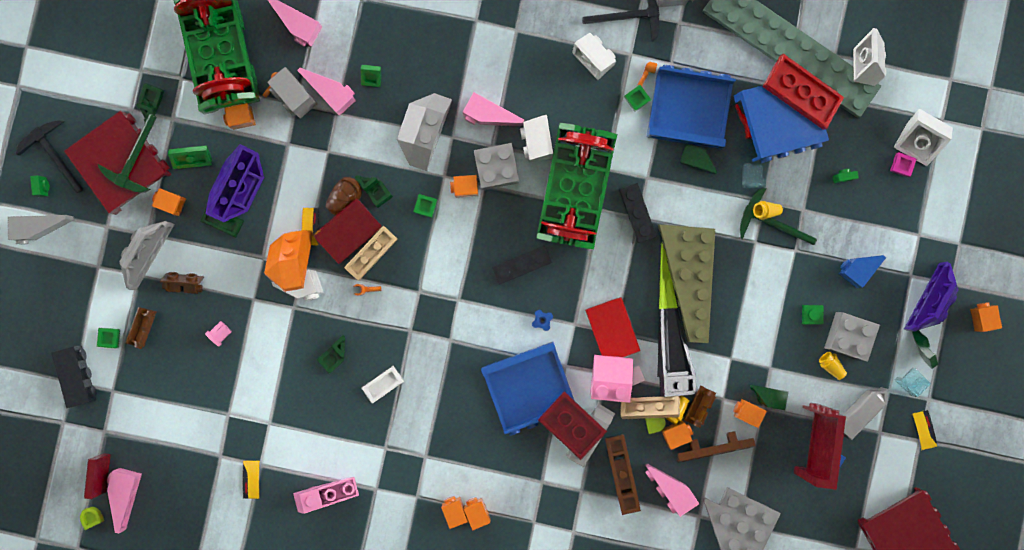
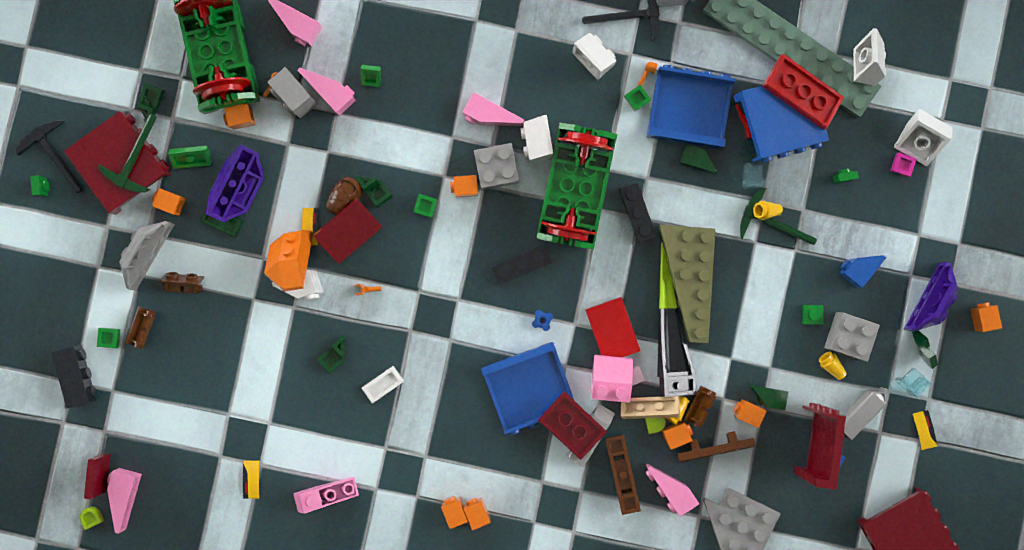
(34, 227): light grey slope -> none
(218, 333): bright pink bush -> none
(371, 253): tan plate -> none
(422, 129): light grey wedge -> none

